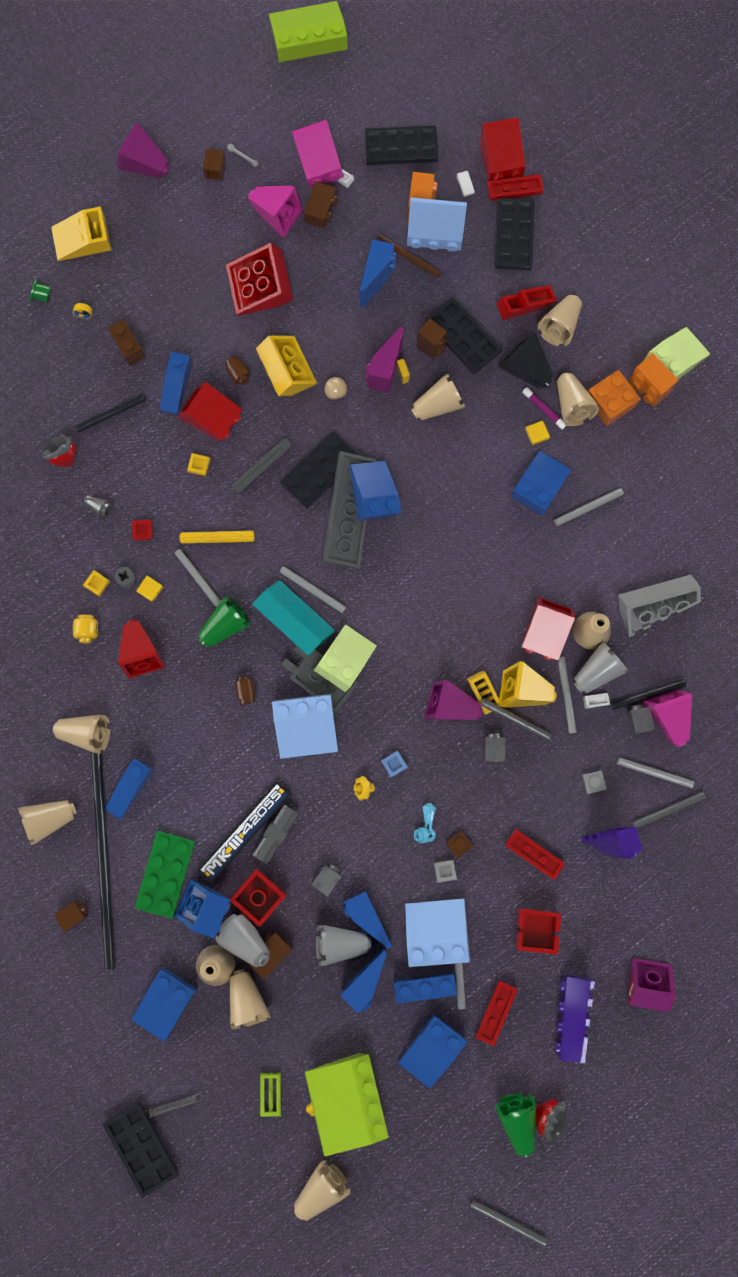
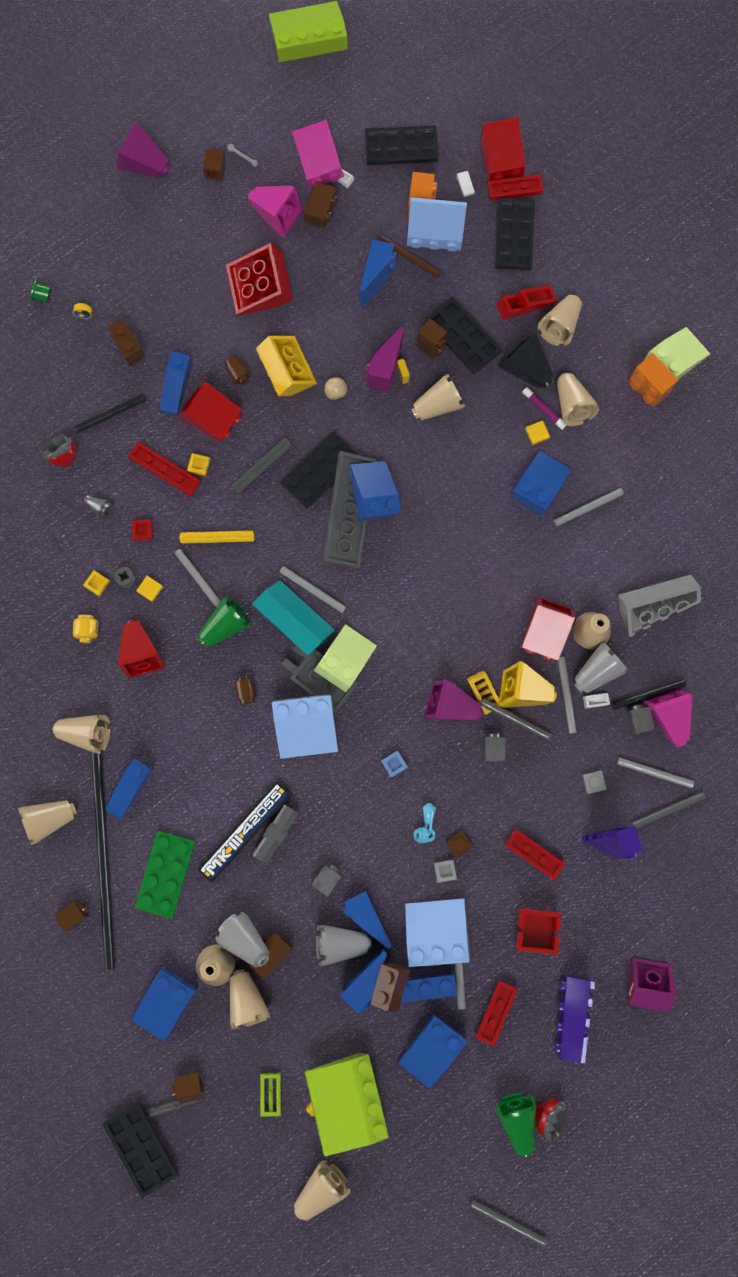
(81, 234): yellow slope -> none
(164, 469): none -> red tile
(188, 1088): none -> reddish brown brick
(202, 909): blue slope -> none
(258, 897): red brick -> none
(363, 788): yellow piece -> none
(390, 987): none -> reddish brown brick
(614, 397): orange brick -> none

